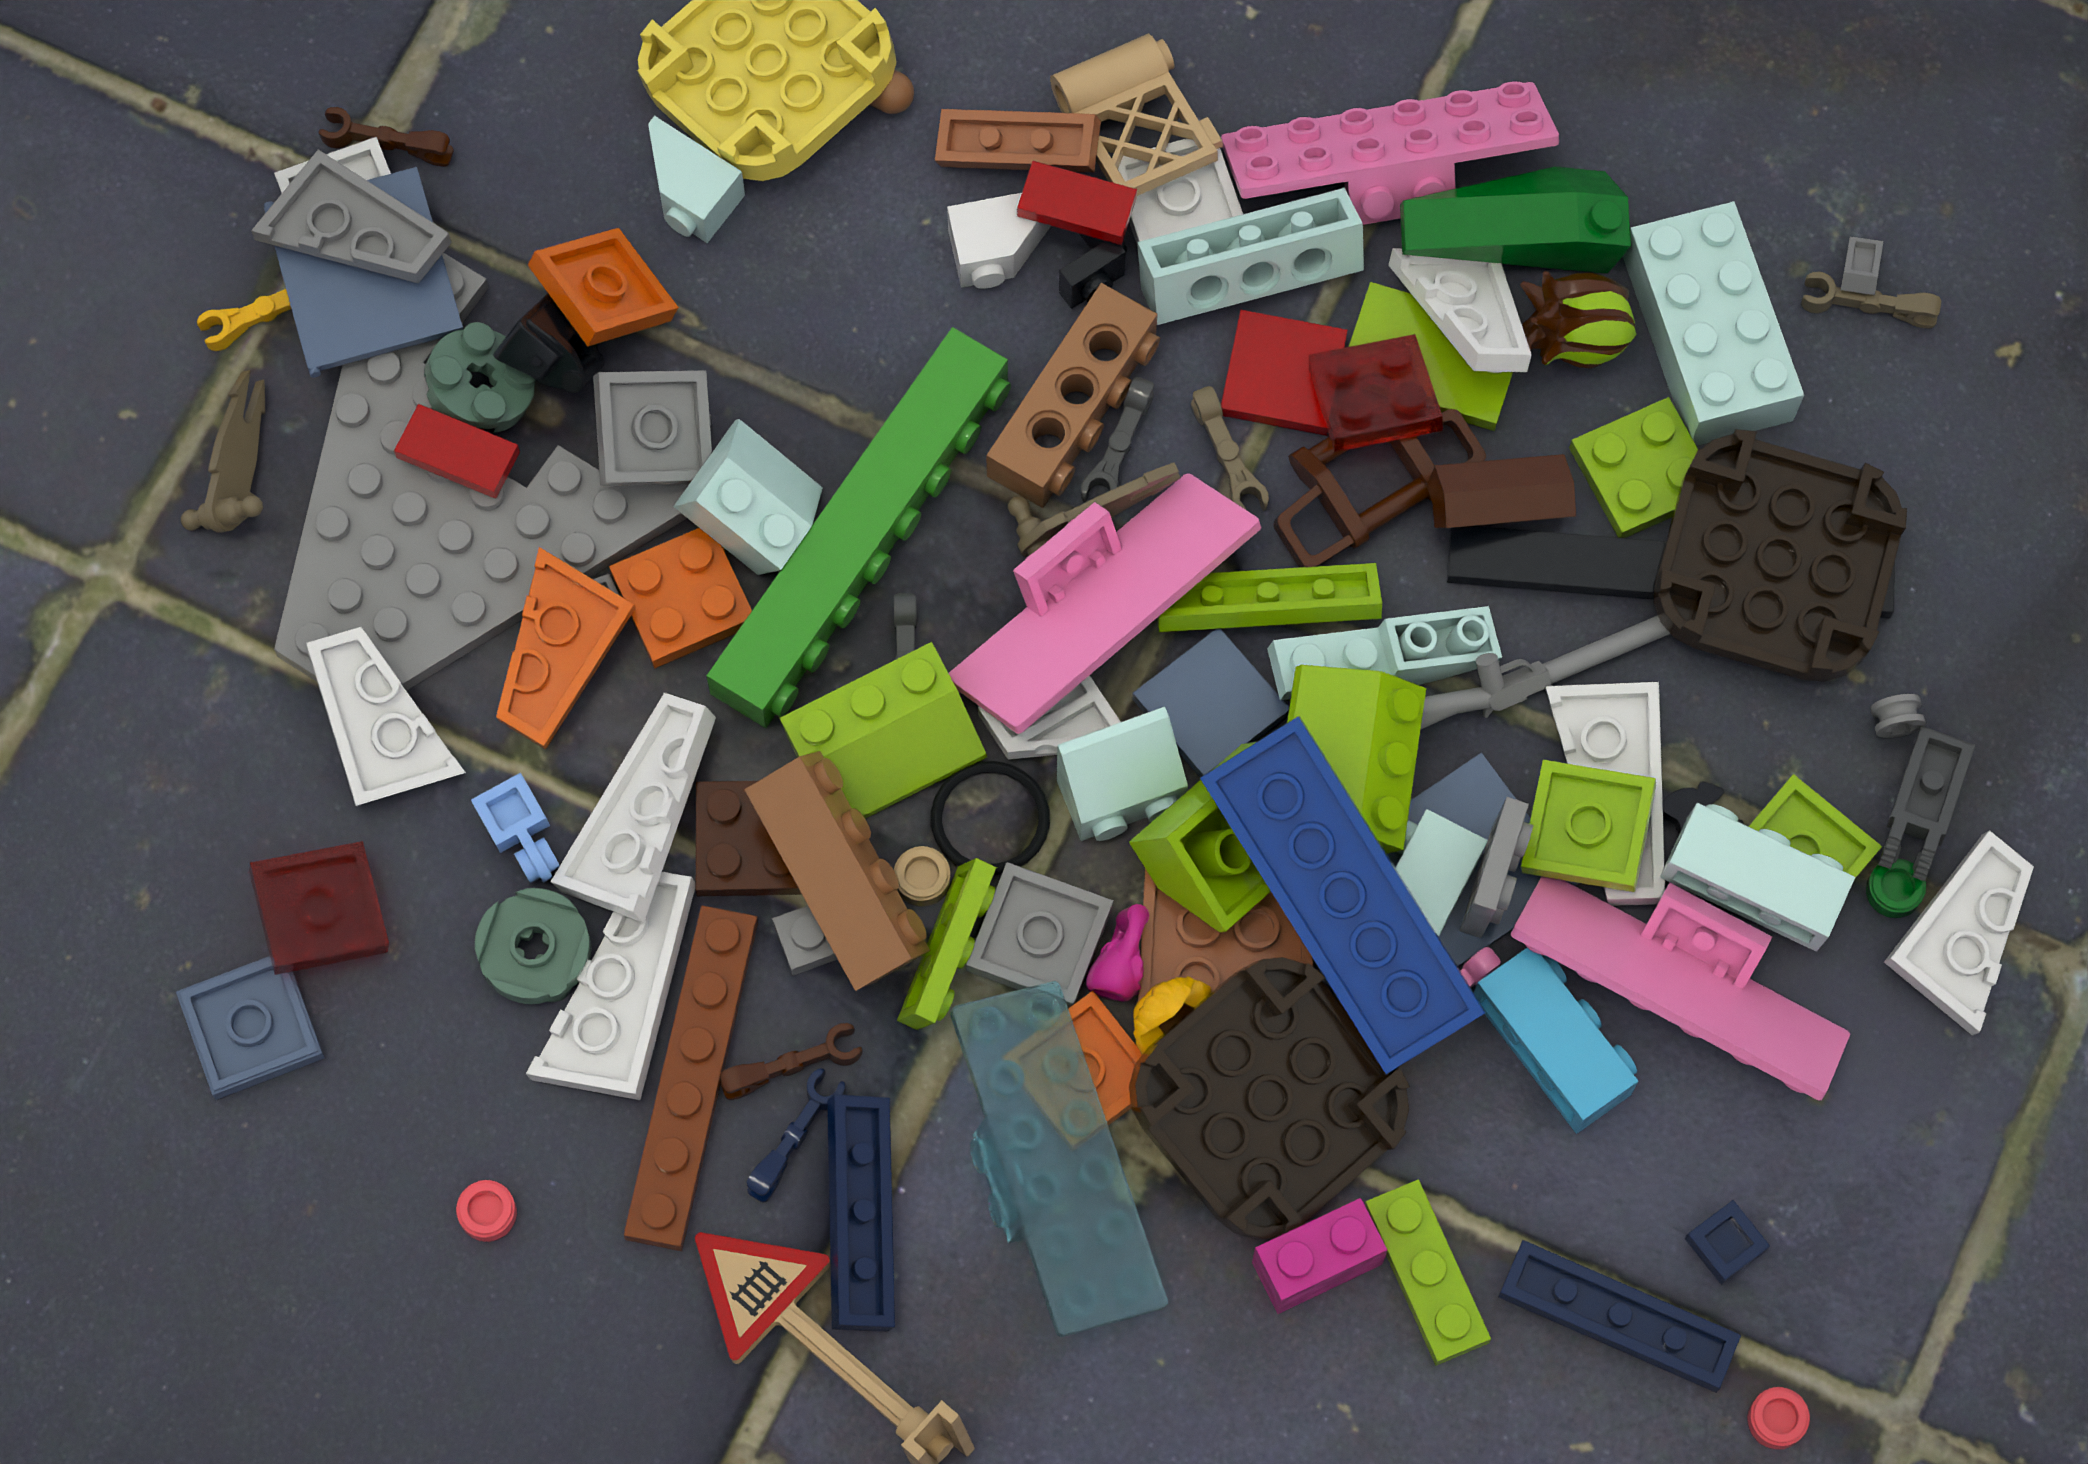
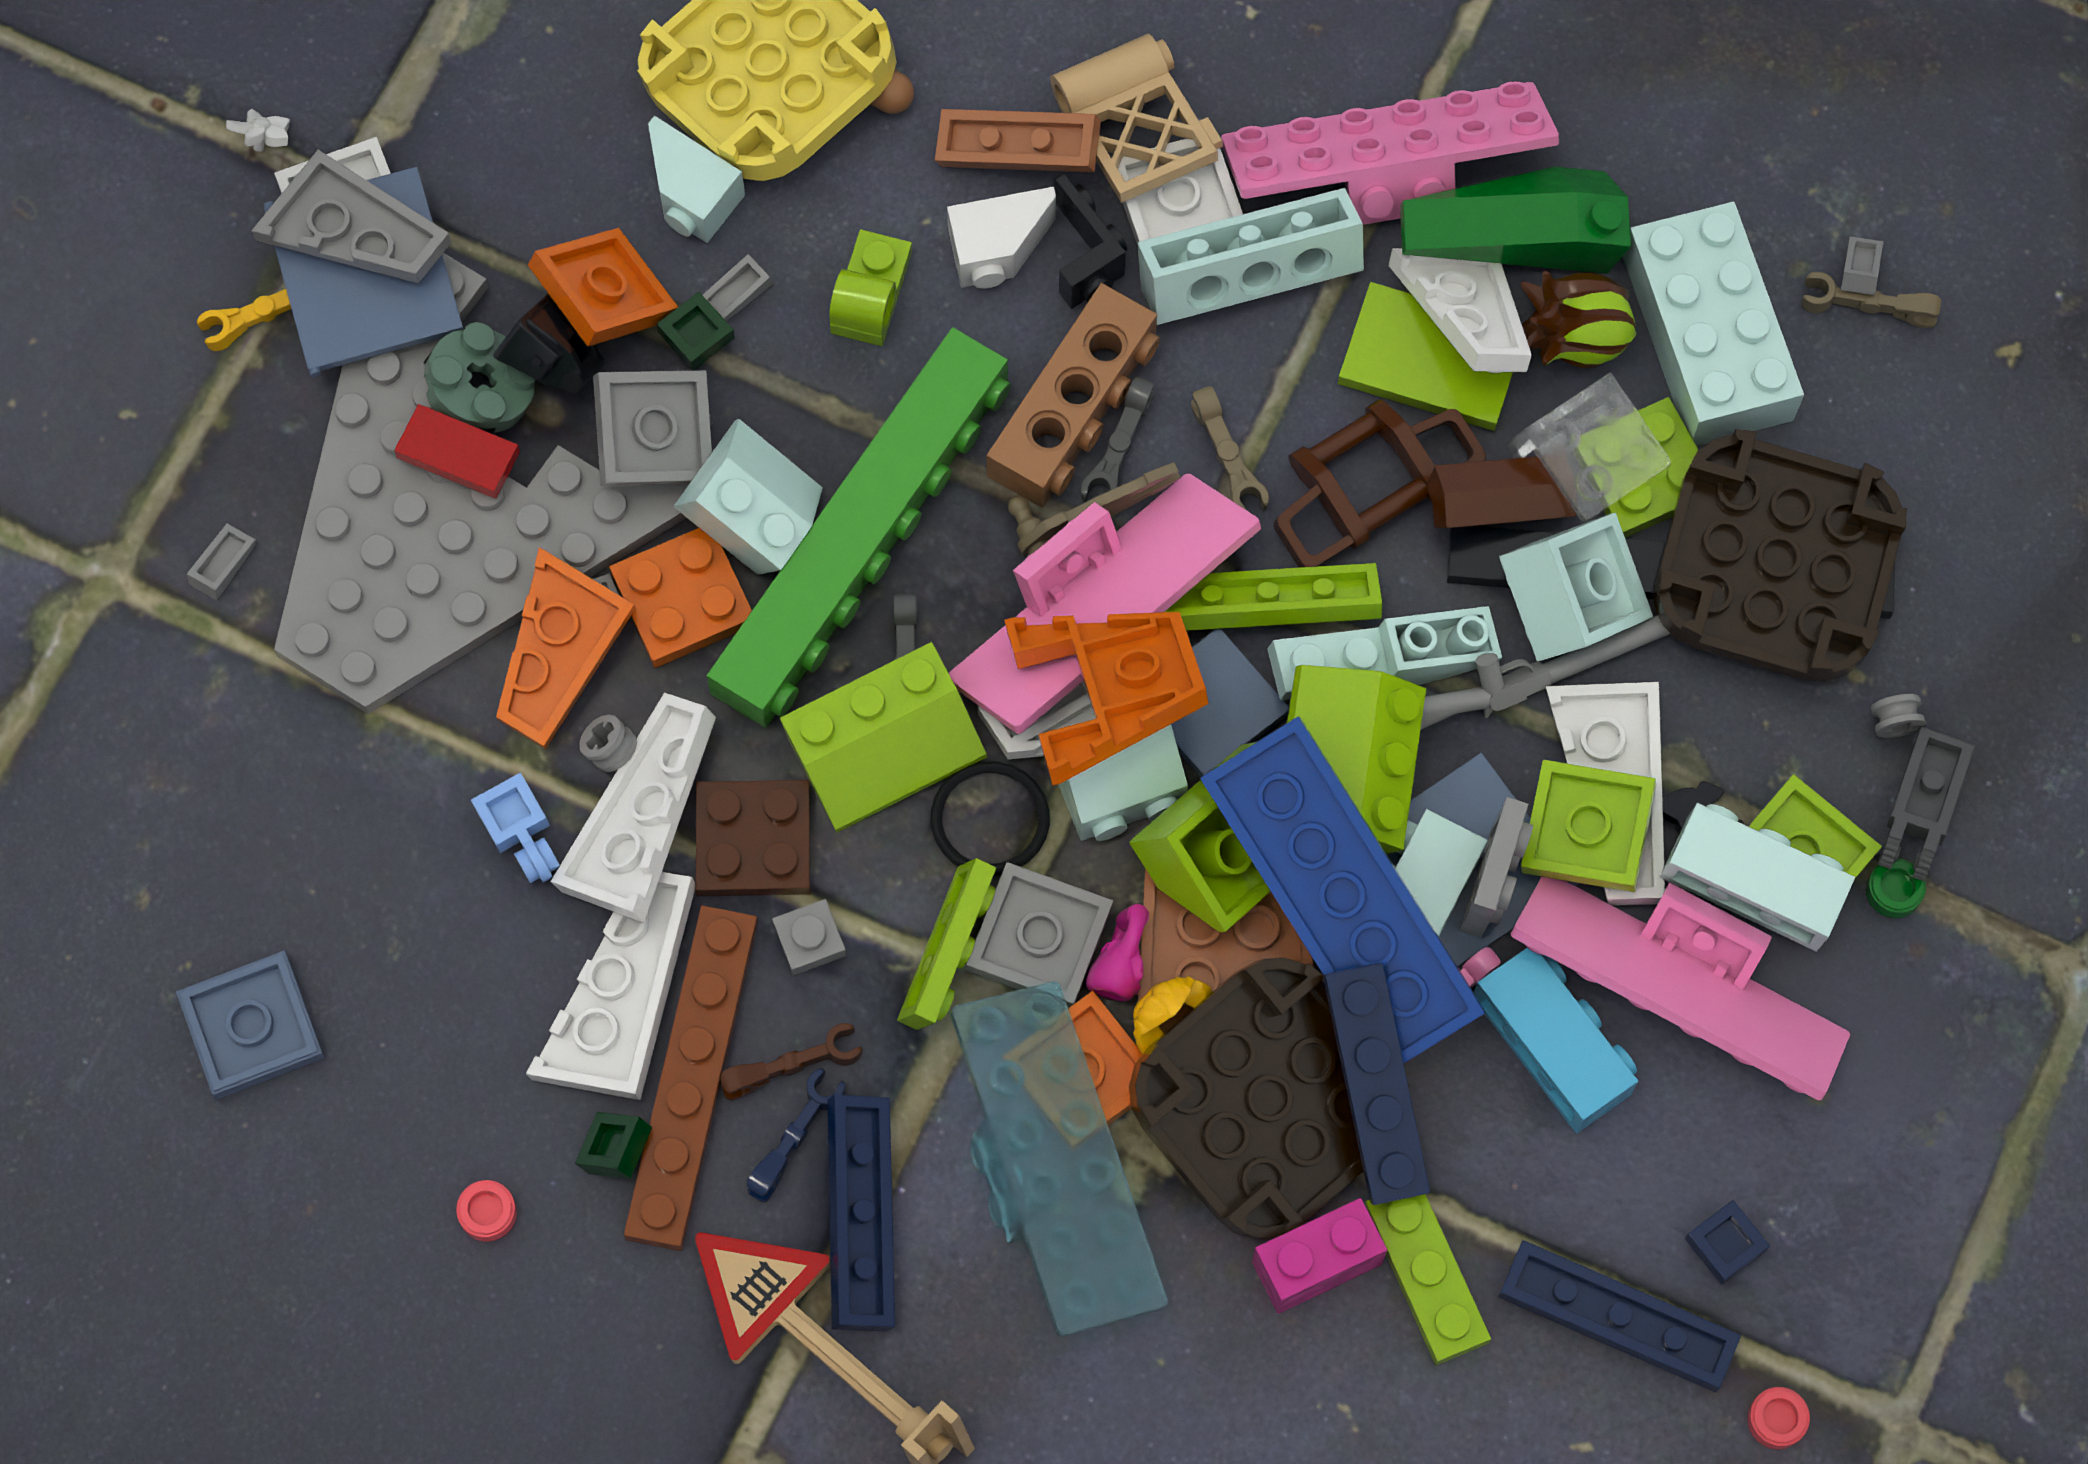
(220, 561): none -> light grey piece
(232, 464): dark tan piece -> none
(261, 130): none -> white plant
(318, 907): clear red plate -> none
(374, 721): white wing -> none
(426, 145): reddish brown piece -> none
(517, 919): sand green plate -> none
(608, 743): none -> light grey bush
(613, 1145): none -> dark green plate
(695, 331): none -> dark green plate
(738, 287): none -> light grey piece
(838, 869): medium nougat brick -> none
(869, 288): none -> lime plate
(922, 876): tan tile -> none
(1076, 202): red tile -> none
(1135, 675): none -> orange wing
(1271, 374): red tile -> none
(1375, 393): clear red plate -> none
(1376, 1083): none -> dark blue plate
(1576, 587): none -> light aqua slope
(1594, 447): none -> clear bracket
(1962, 932): white wing -> none

